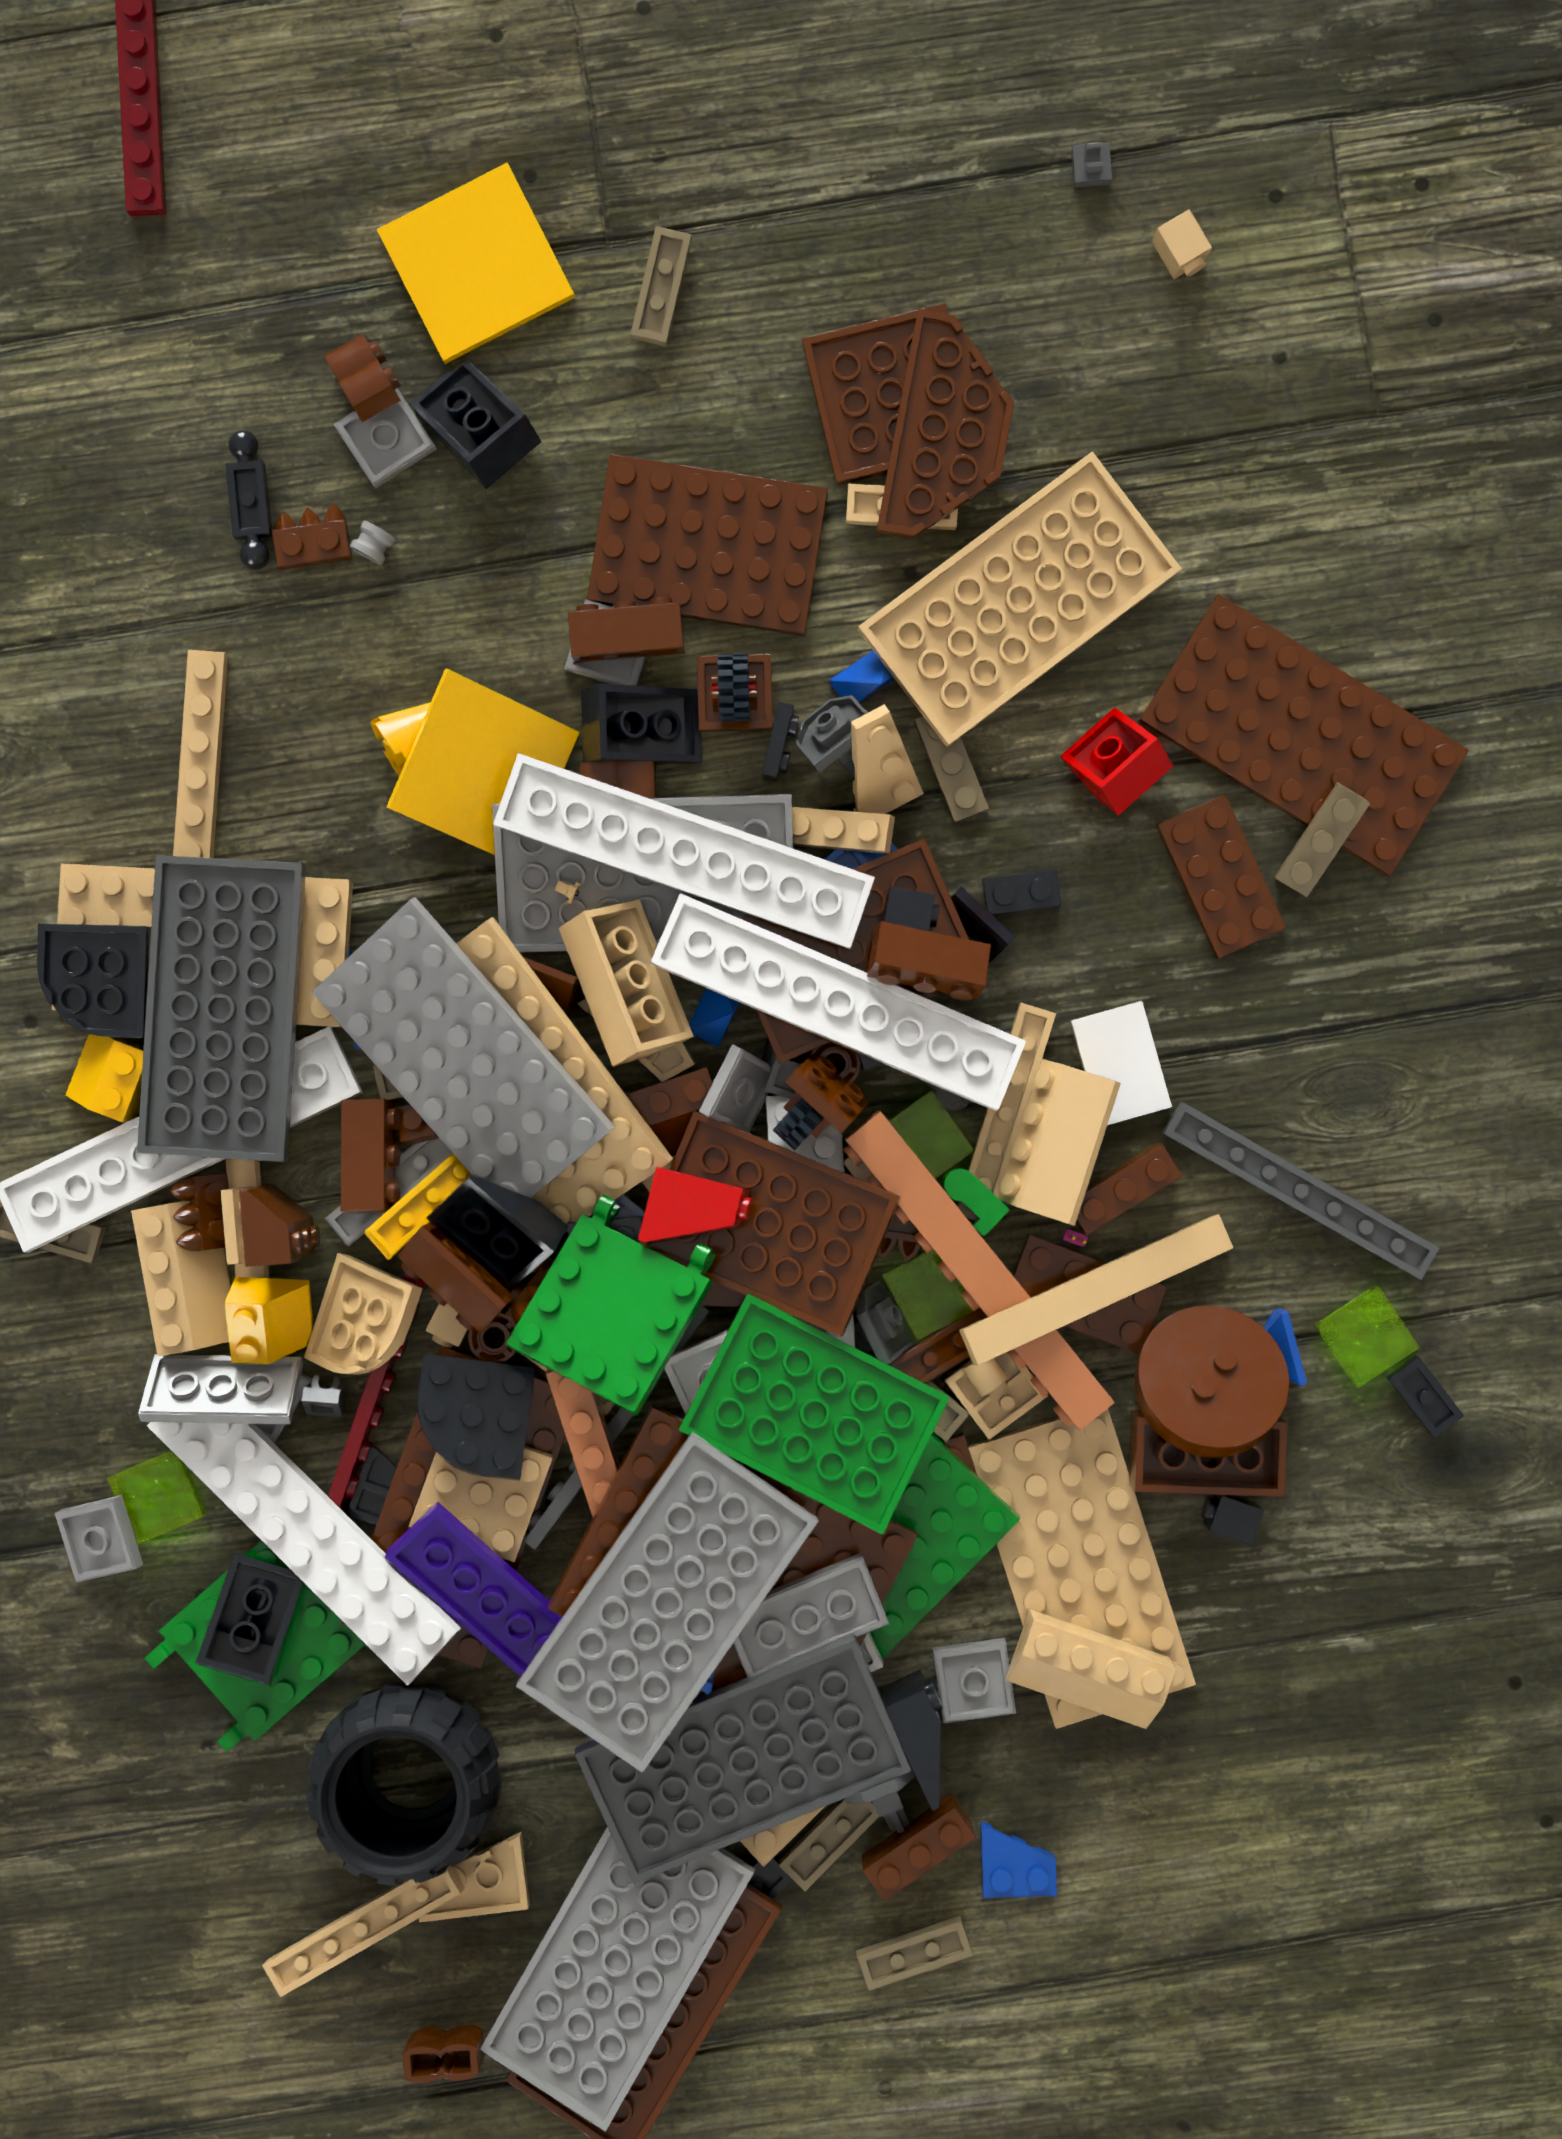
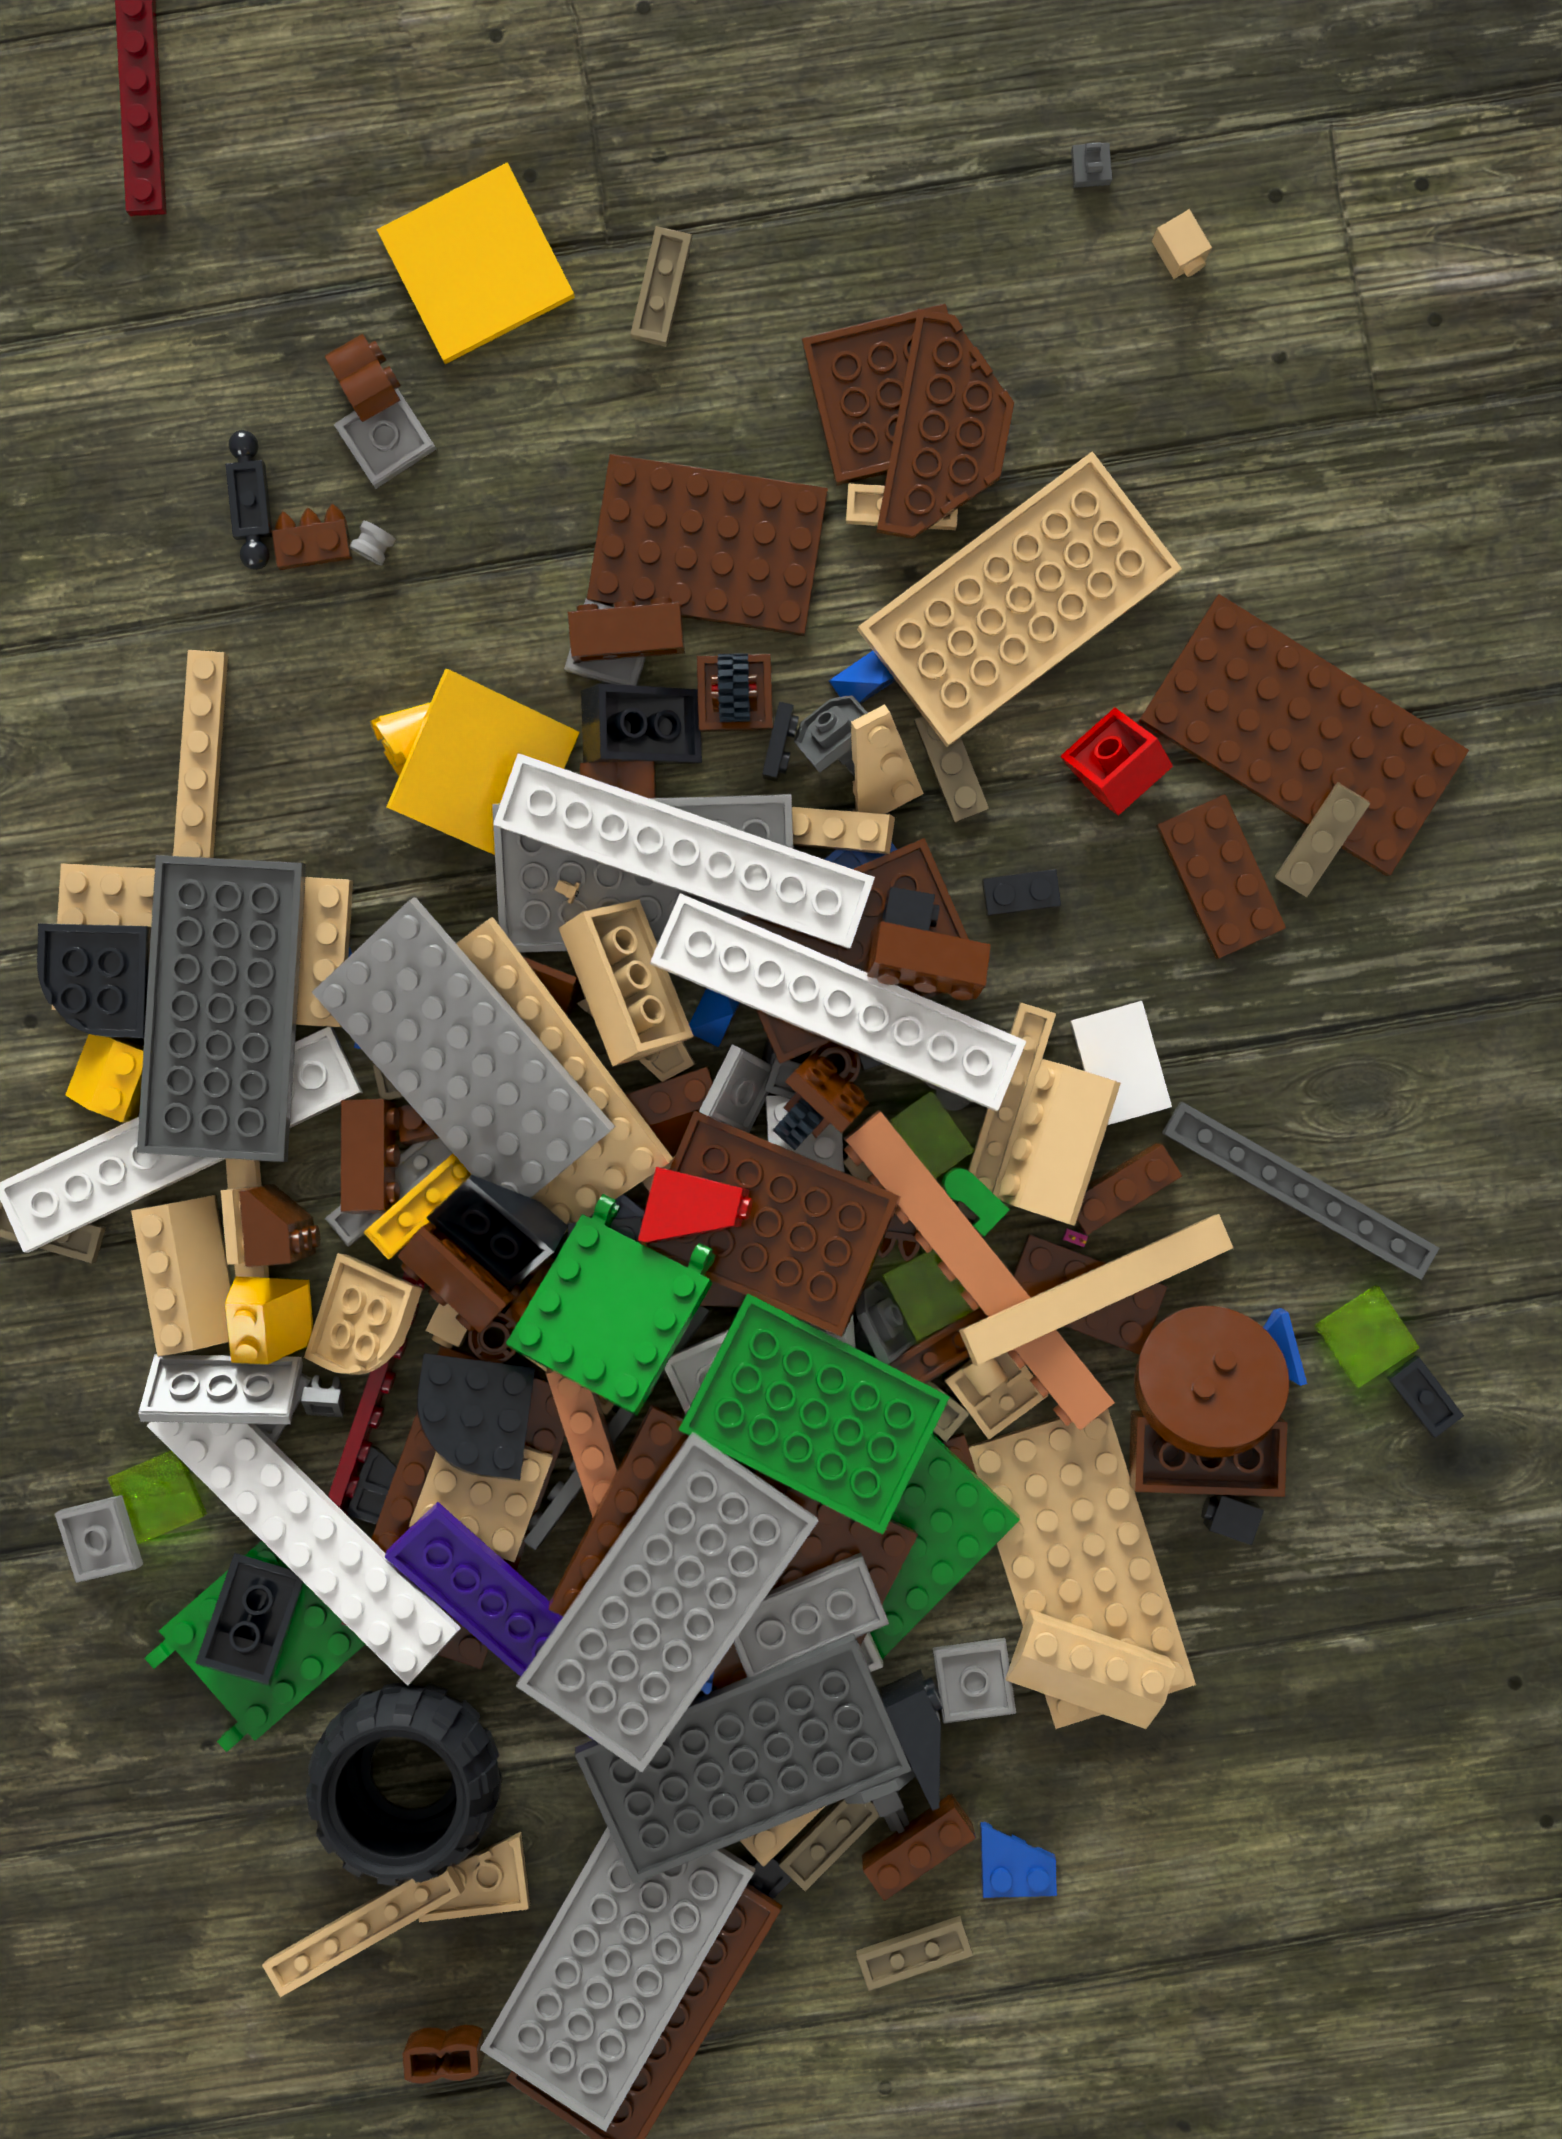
(202, 1212): reddish brown plate -> none
(476, 422): black slope -> none
(980, 924): black plate -> none

